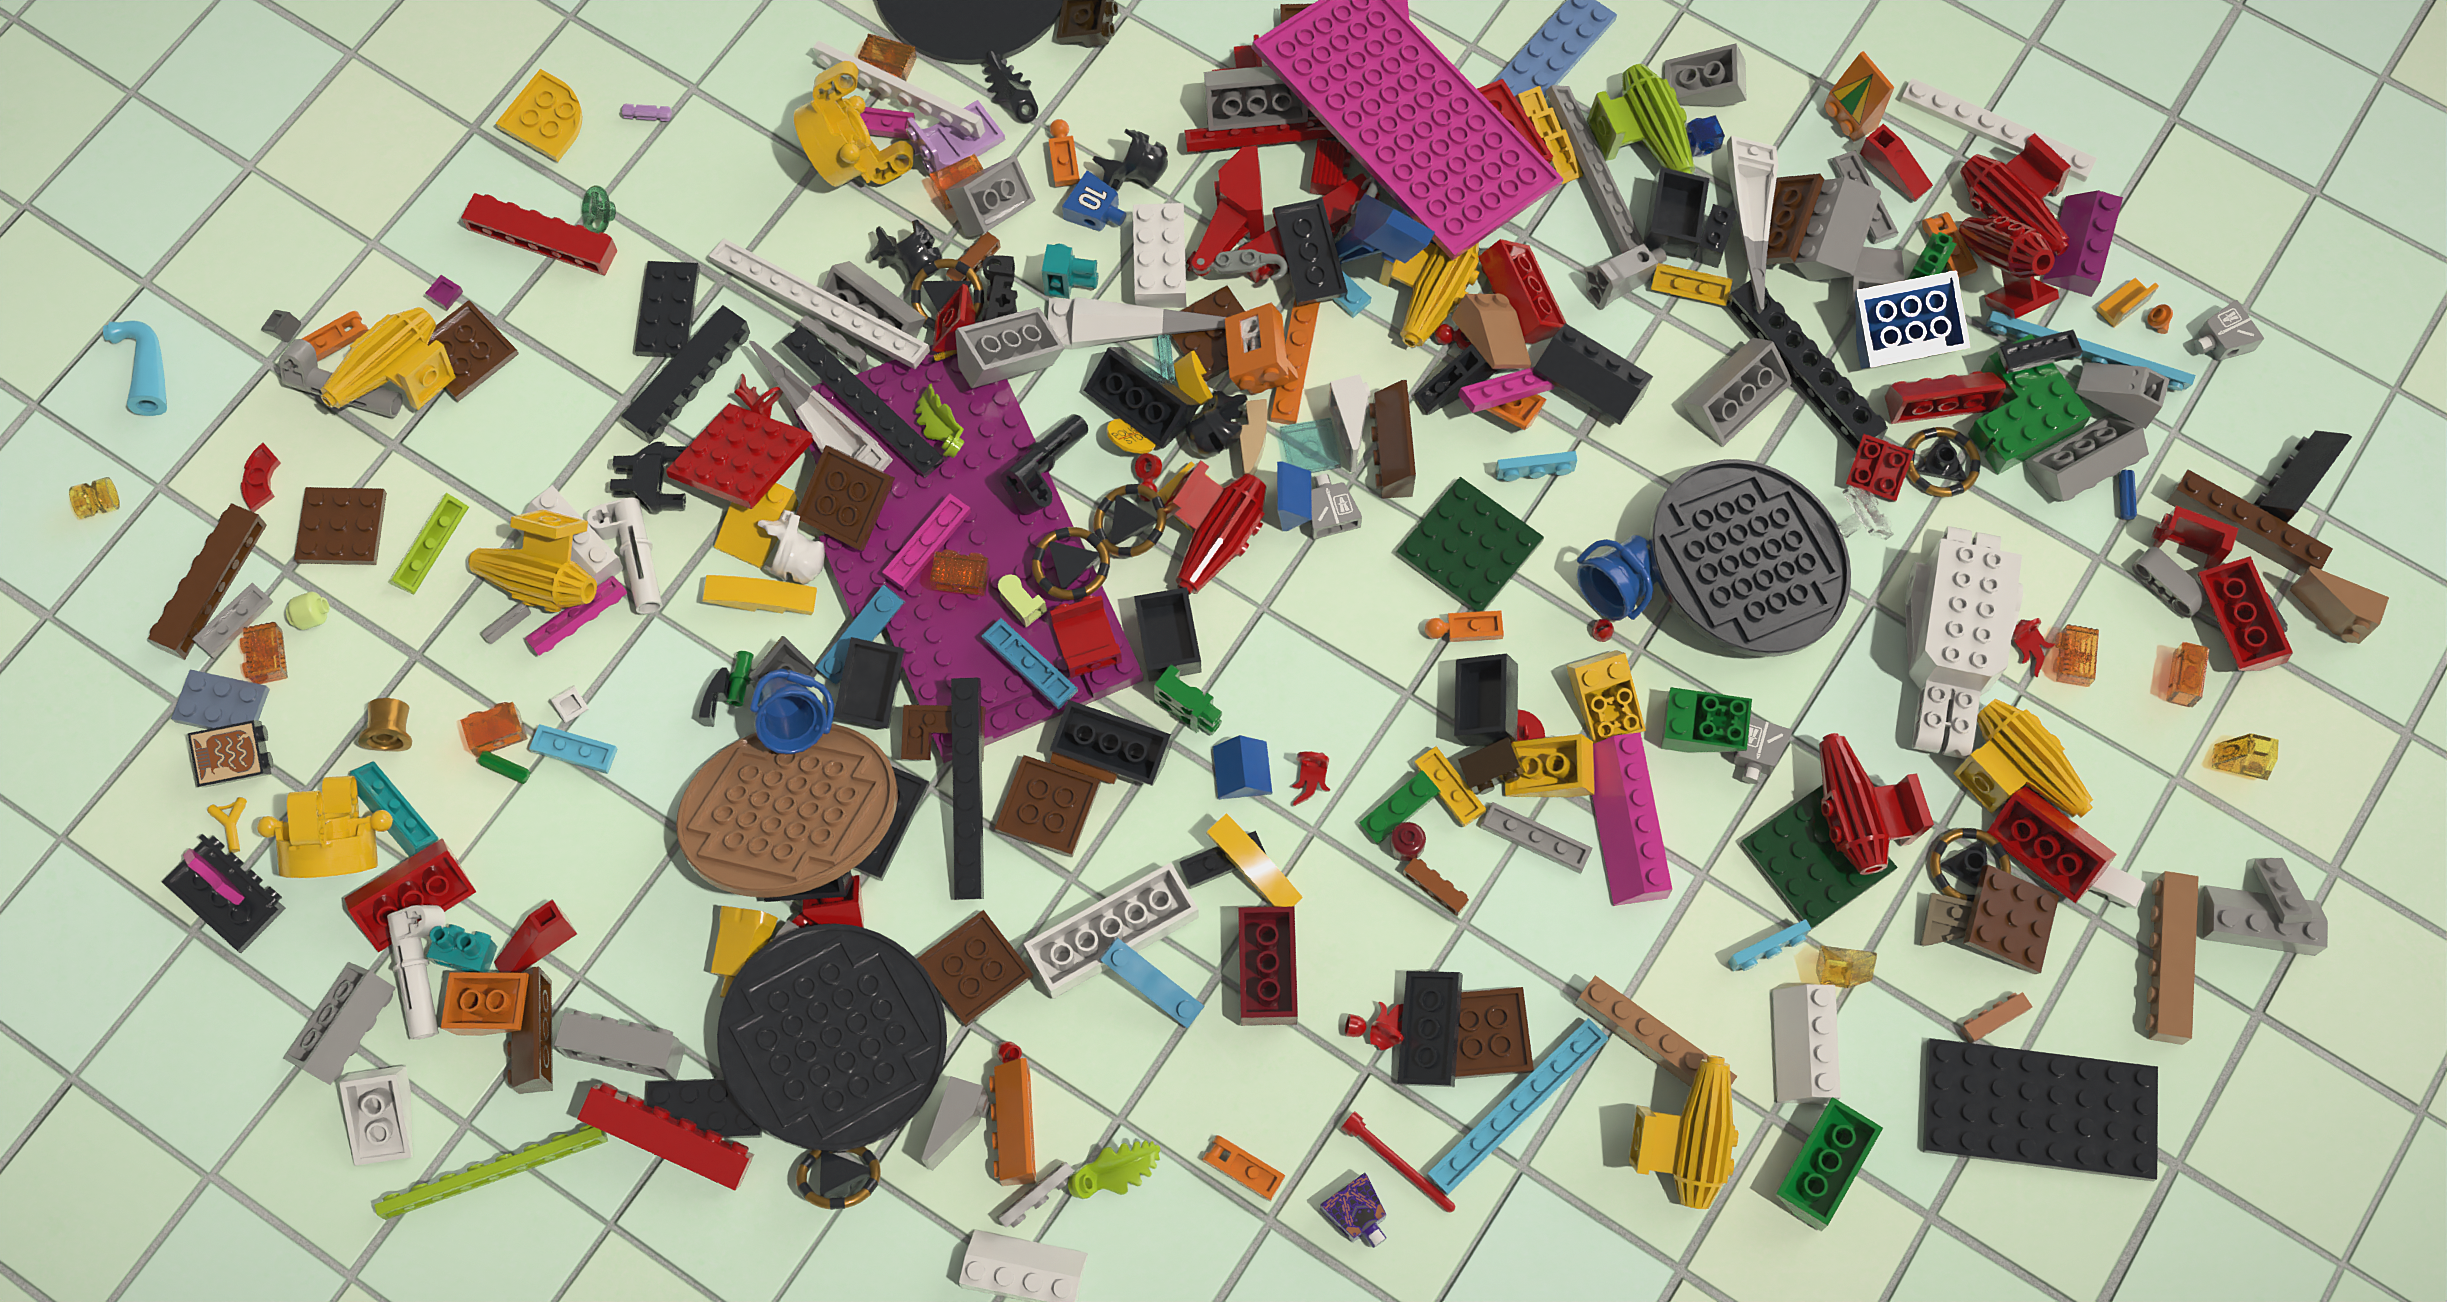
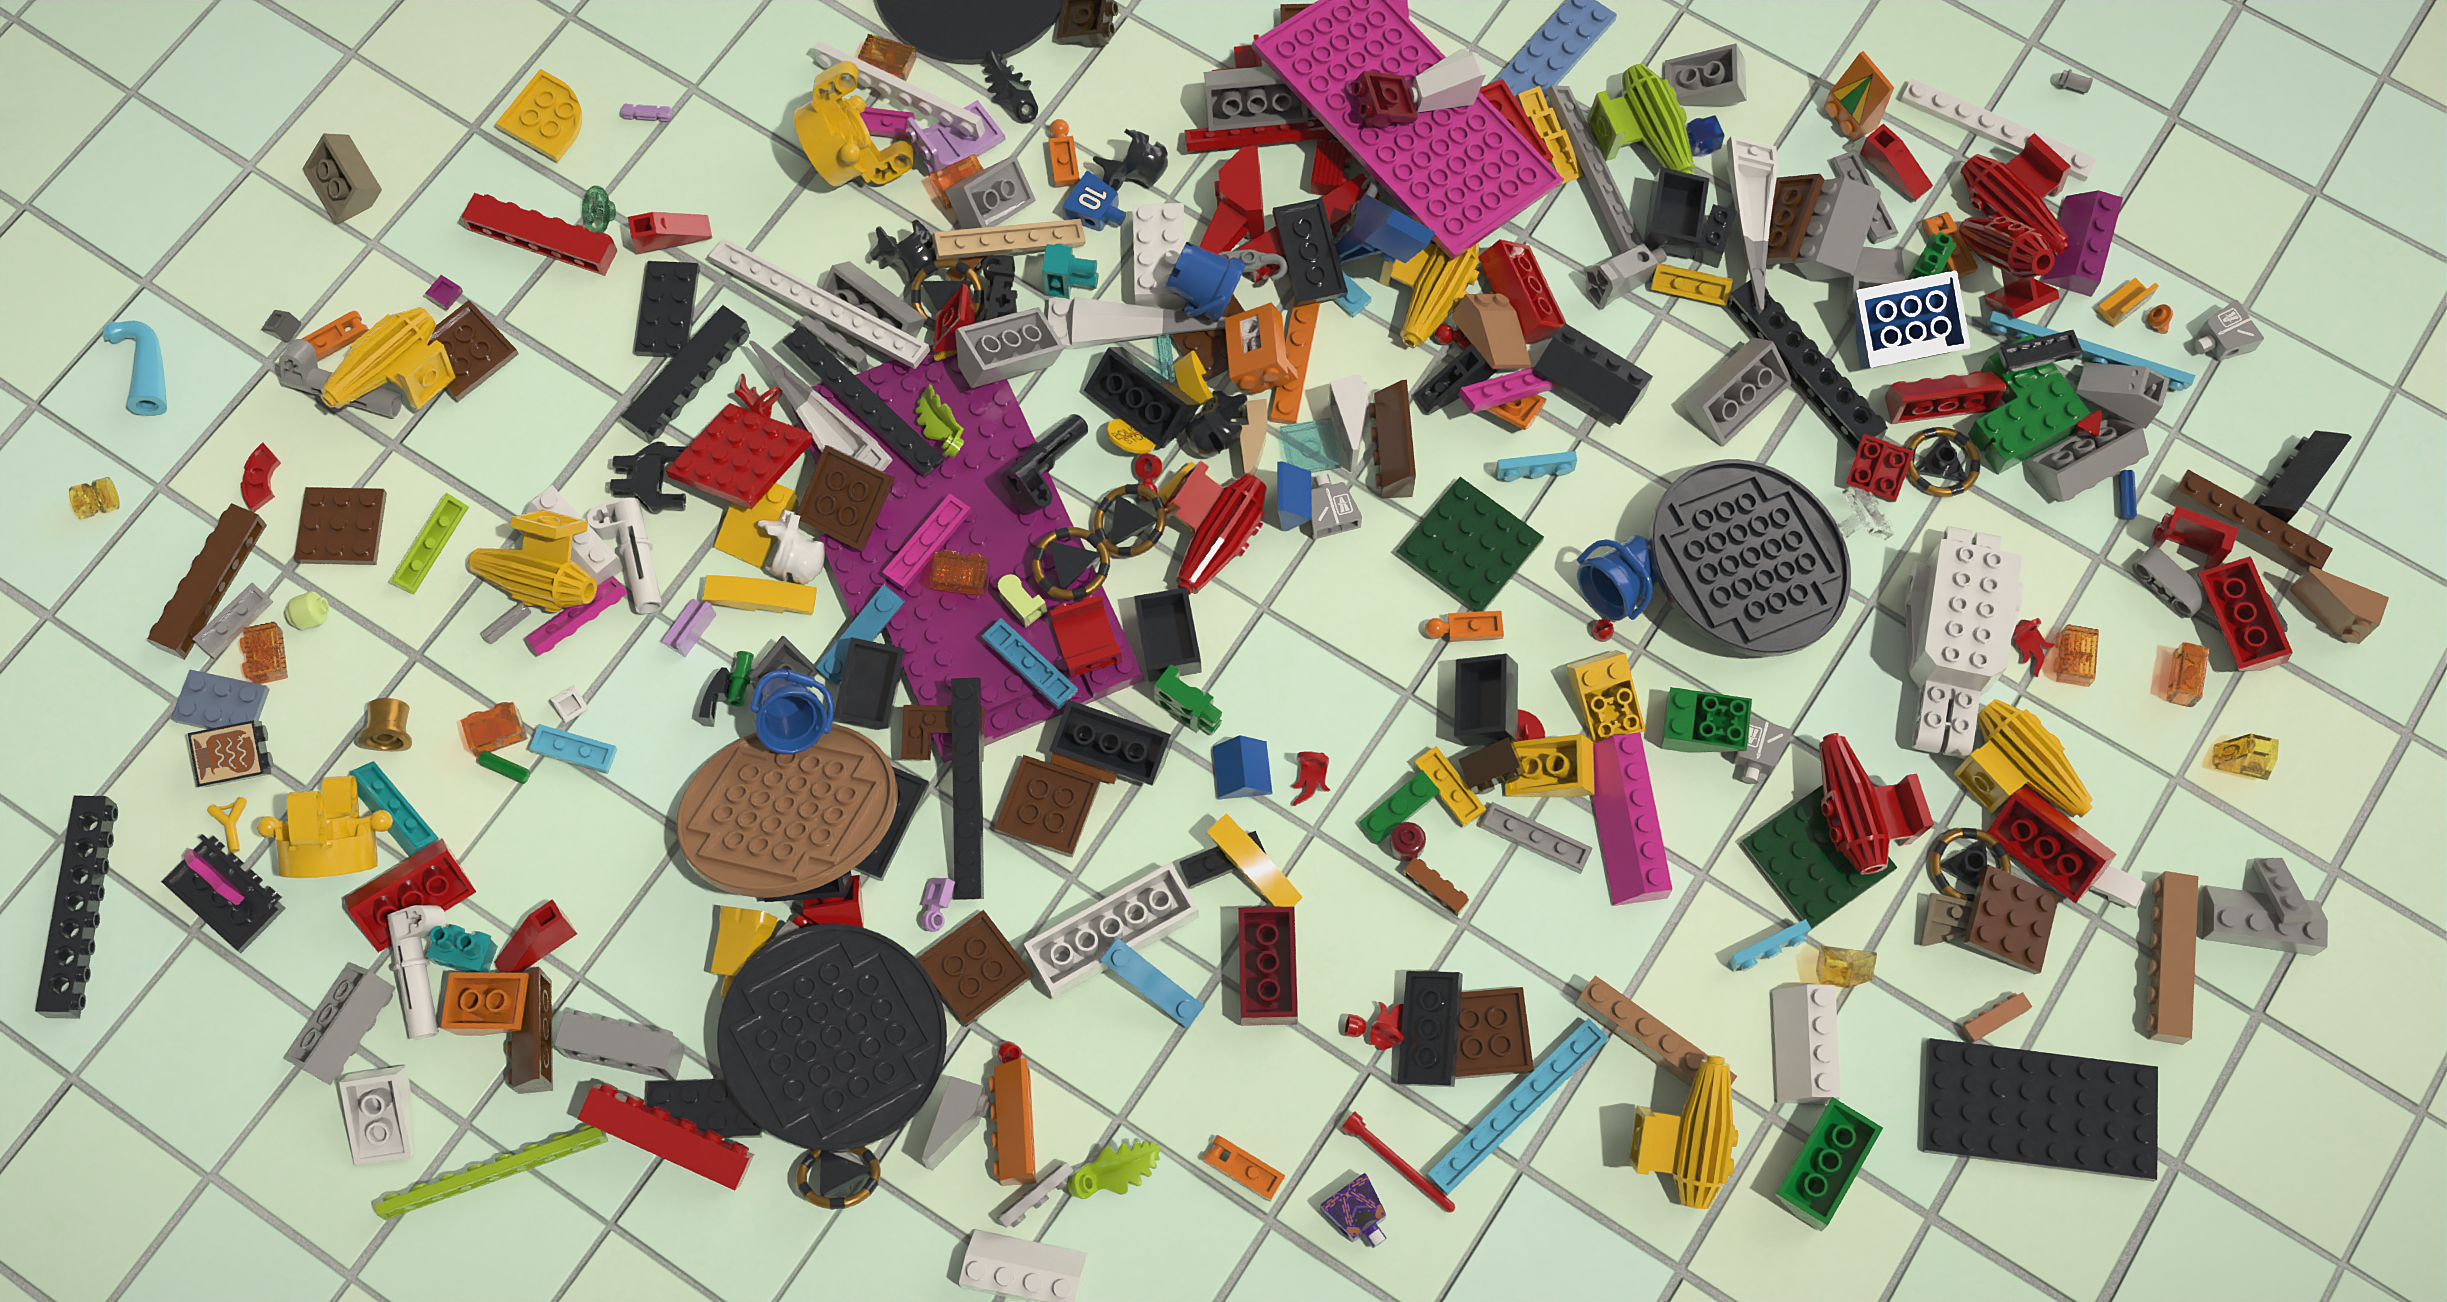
(69, 894): none -> black brick
(341, 177): none -> dark tan slope
(664, 230): none -> red slope
(689, 627): none -> lavender panel
(936, 897): none -> lavender plate
(1007, 239): none -> tan plate
(1204, 281): none -> blue piece
(1383, 99): none -> dark red plate
(1449, 82): none -> white slope
(2075, 81): none -> light grey pin
(2090, 425): none -> red slope

